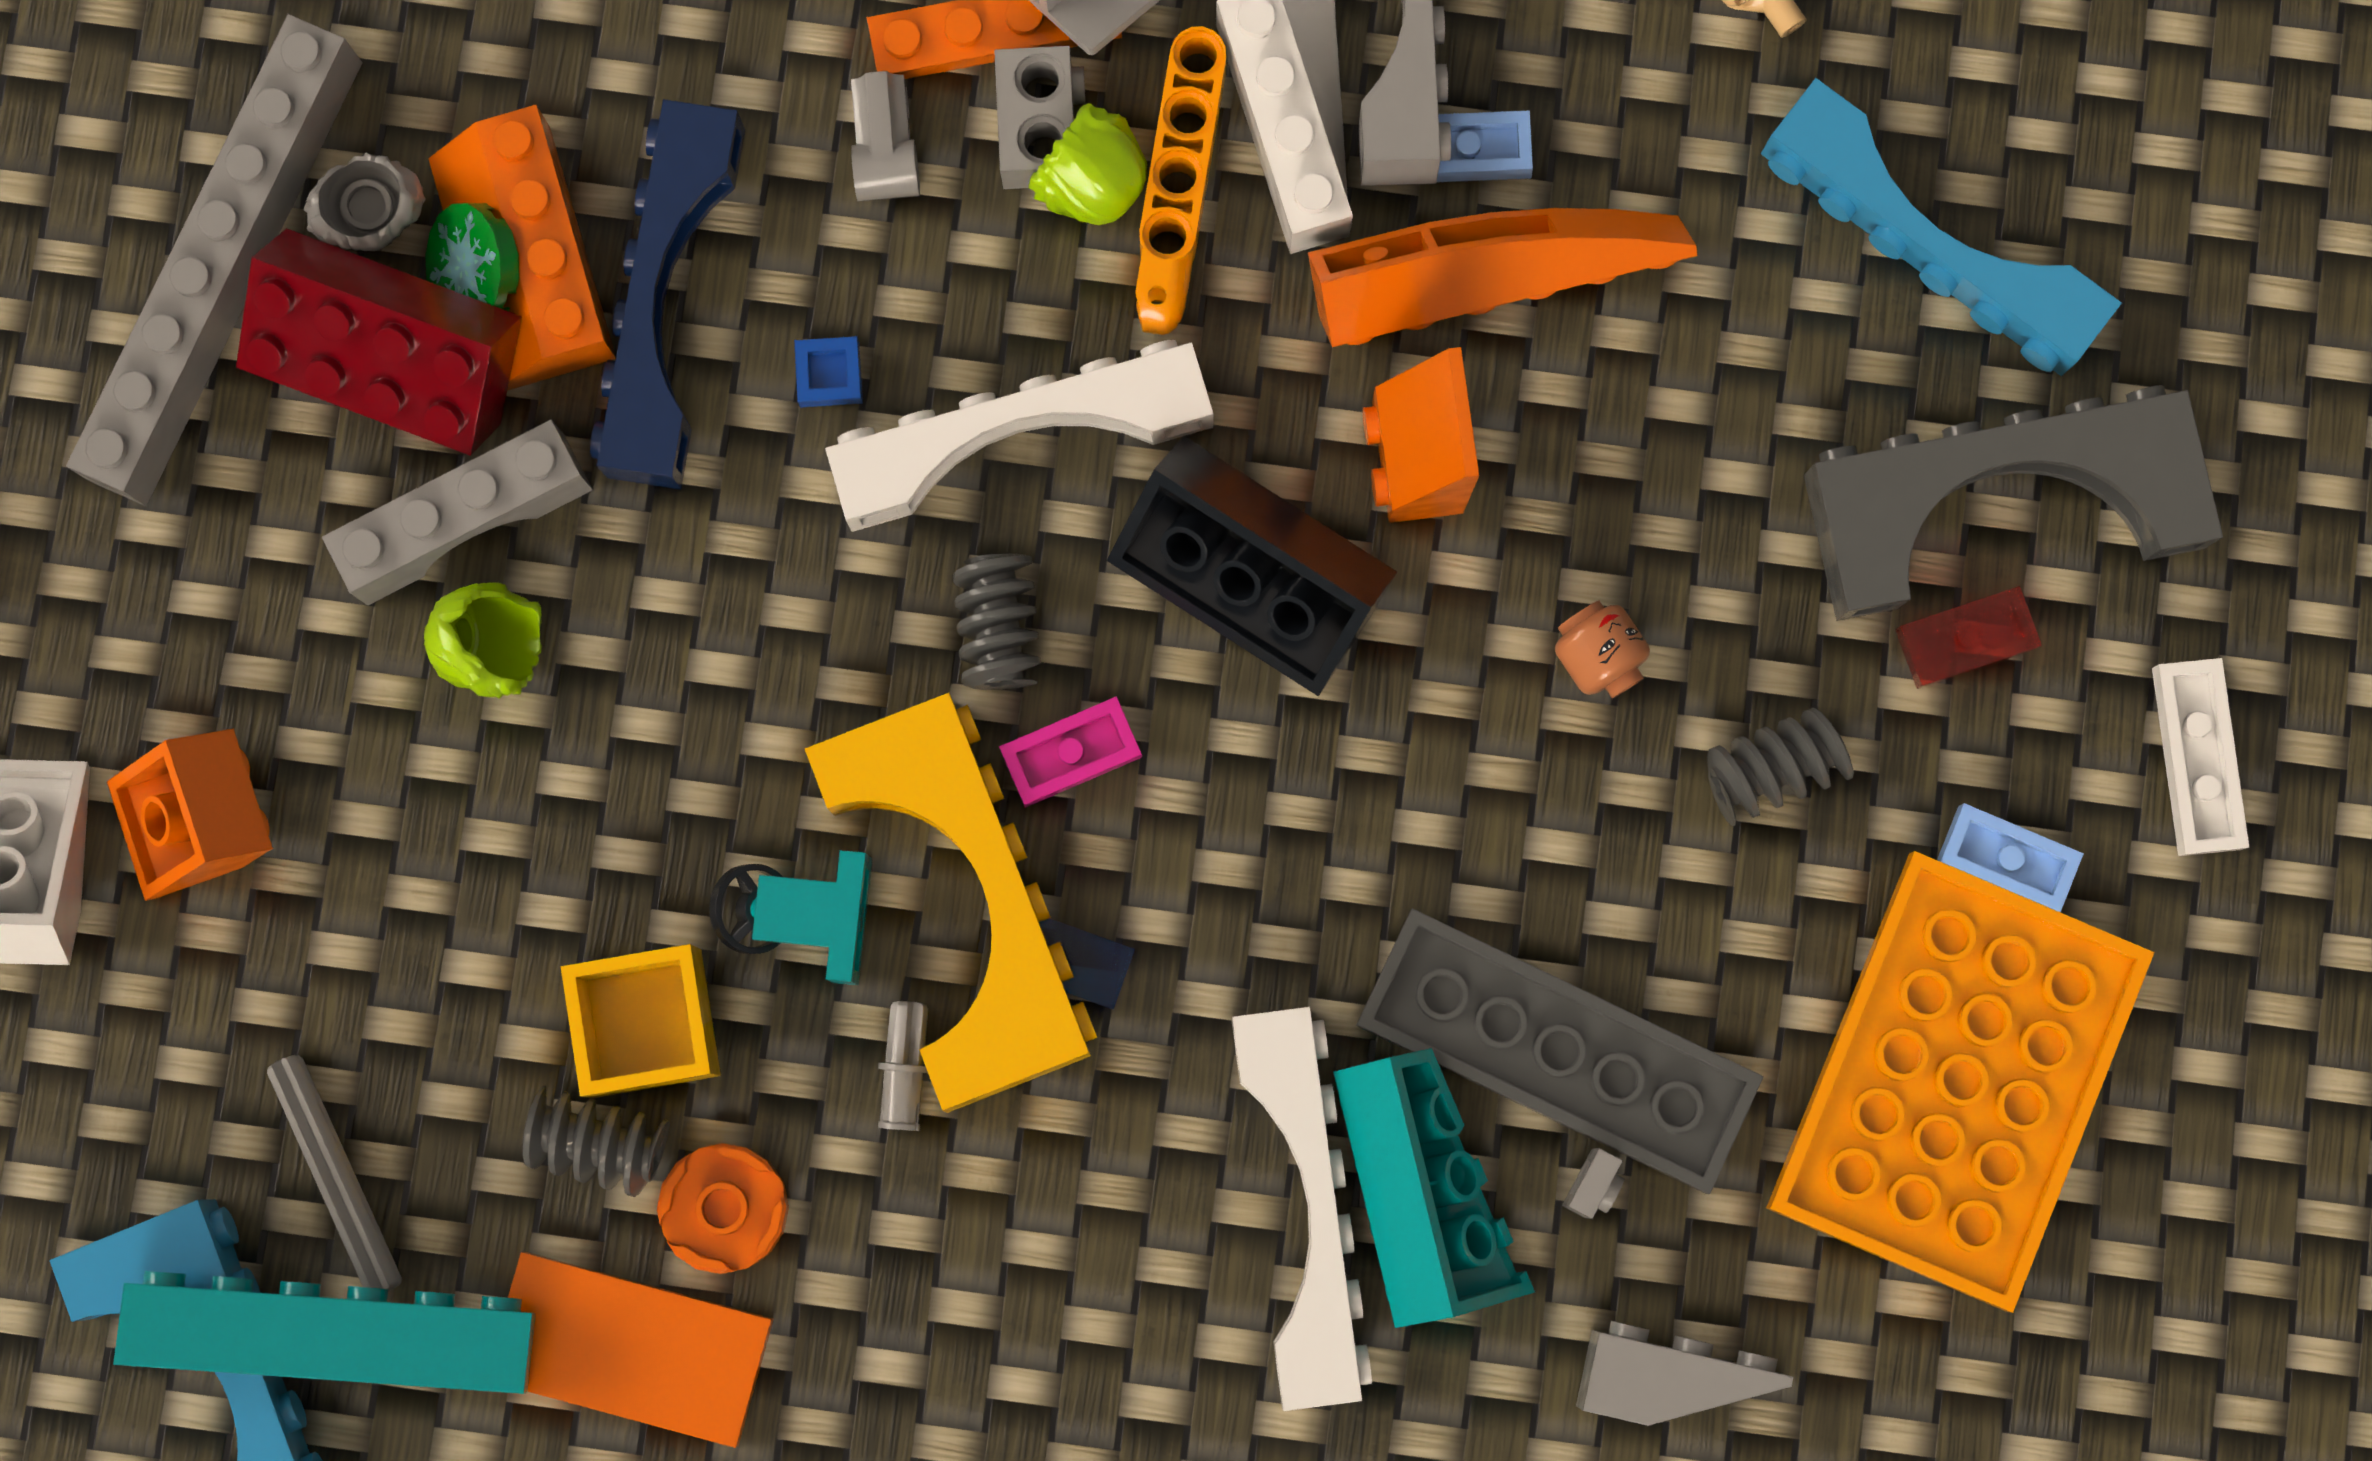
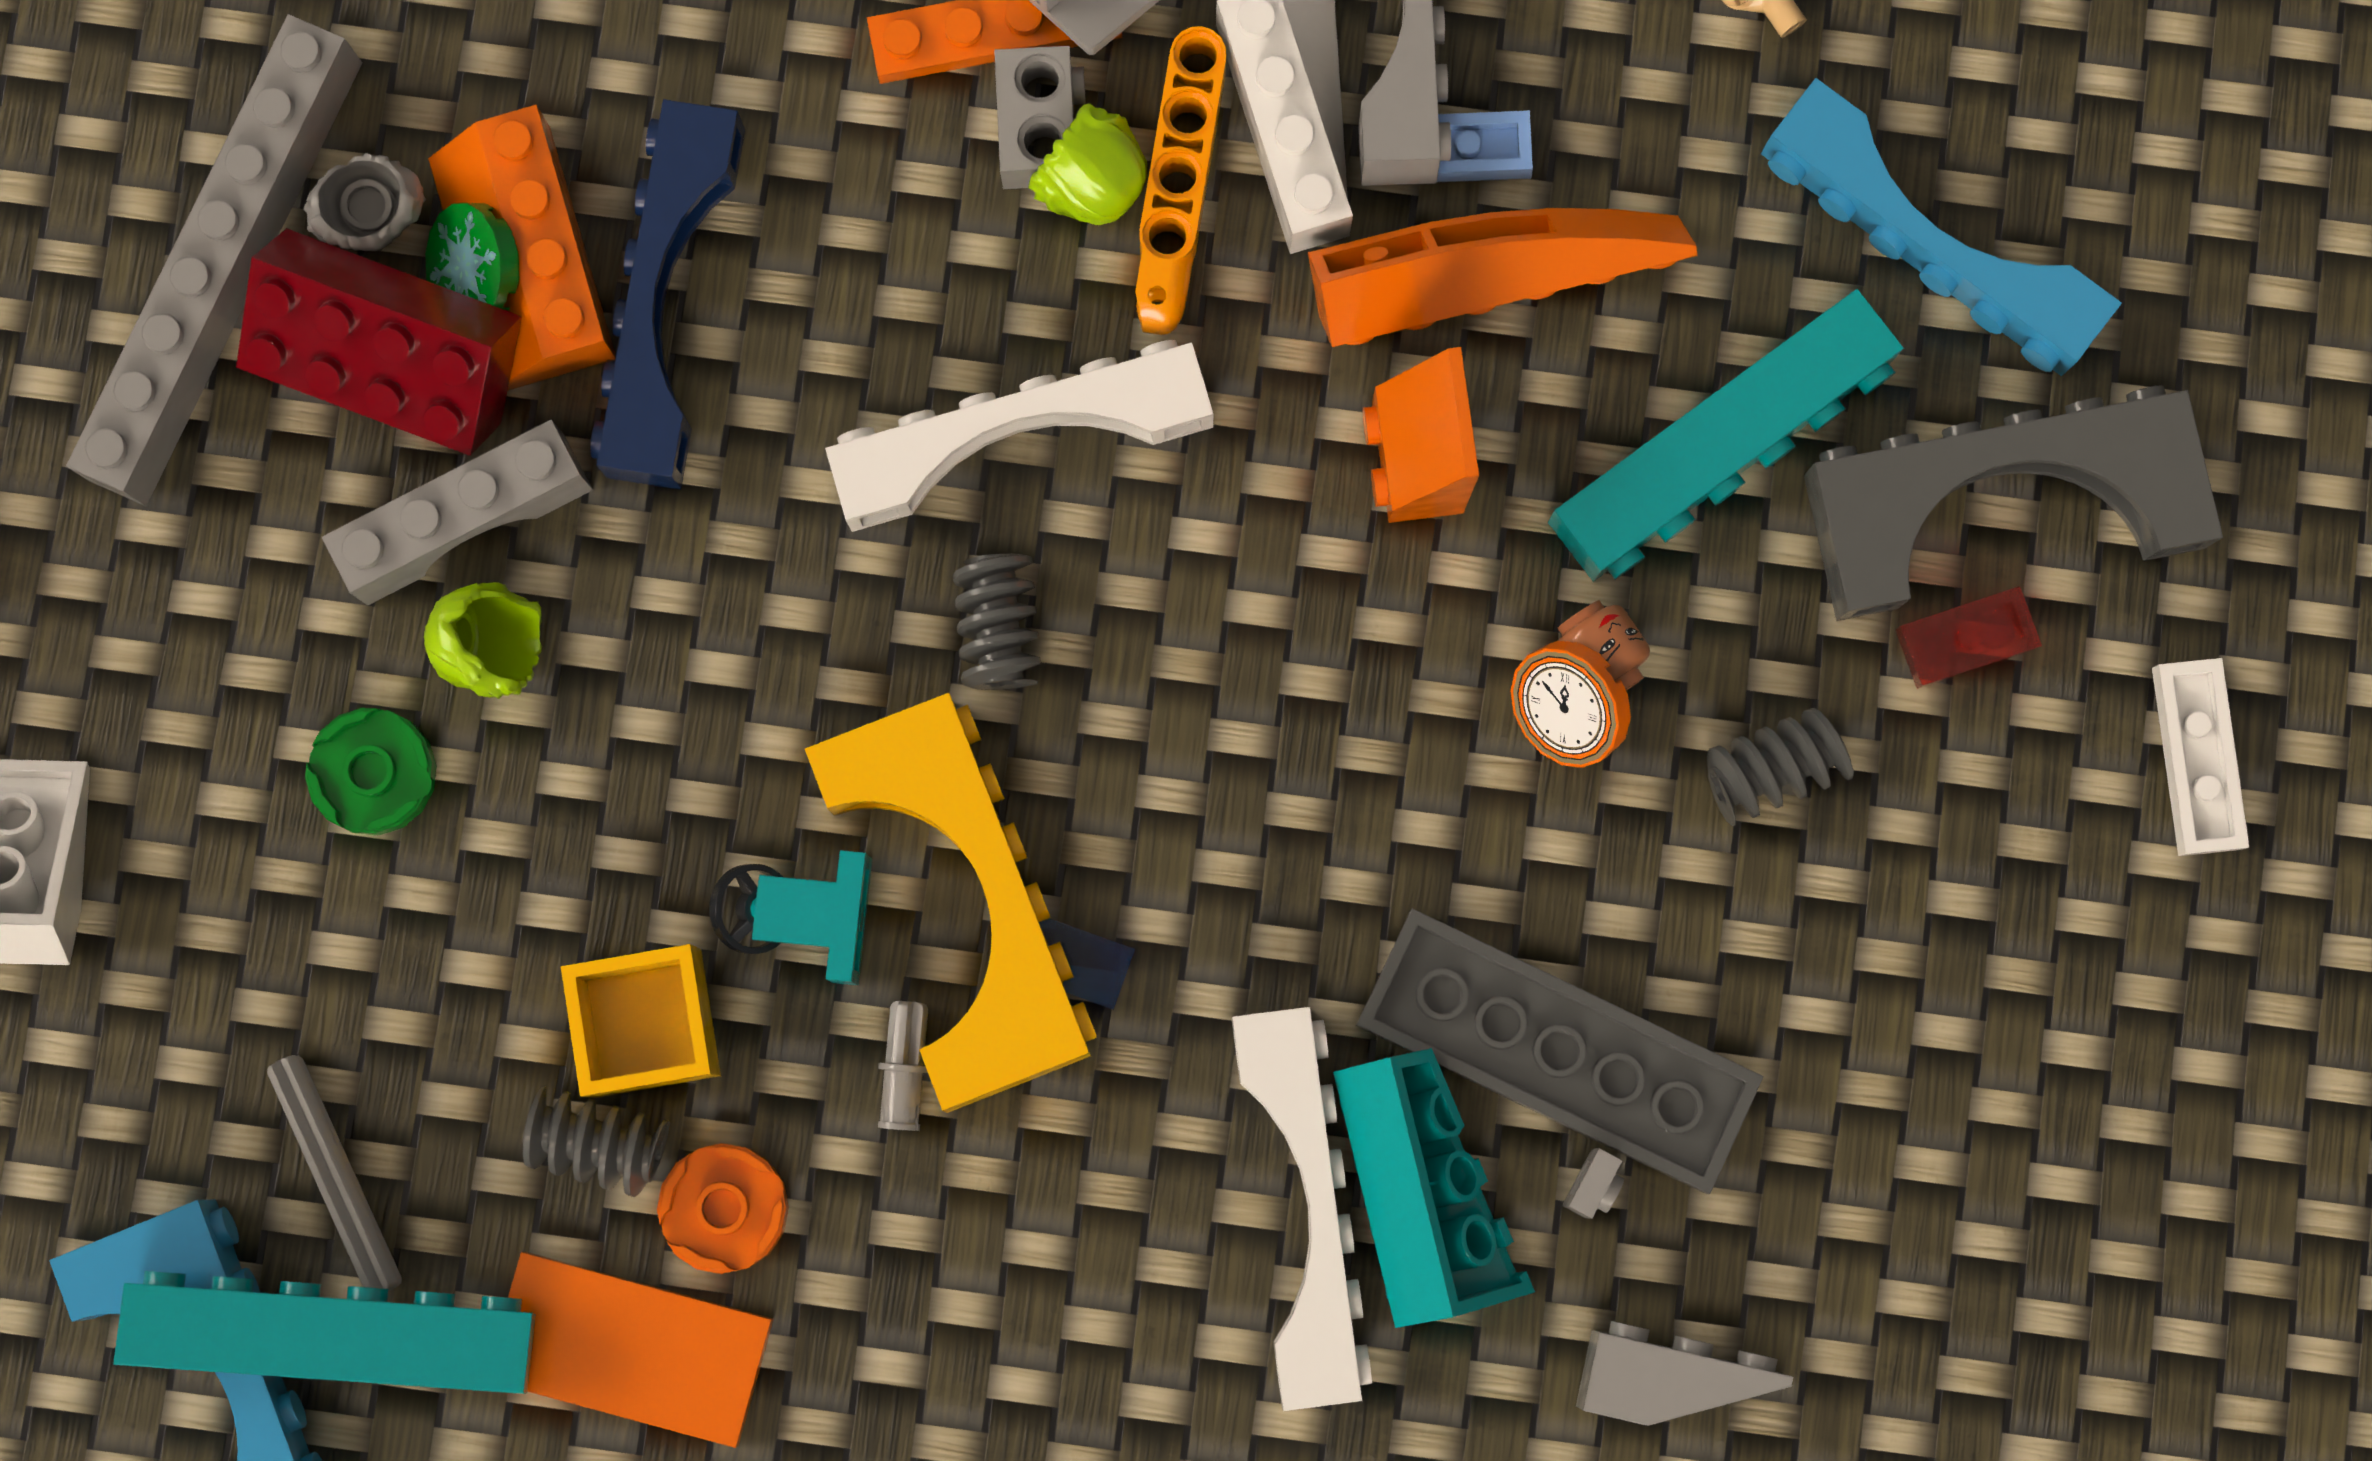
(189, 812): orange slope -> none
(370, 771): none -> green tile
(828, 371): blue plate -> none
(883, 153): light grey piece -> none
(1070, 751): dark pink plate -> none
(1250, 565): black slope -> none
(1570, 704): none -> tile
(1725, 436): none -> teal brick
(1960, 1081): light orange plate -> none
(2010, 856): light blue plate -> none

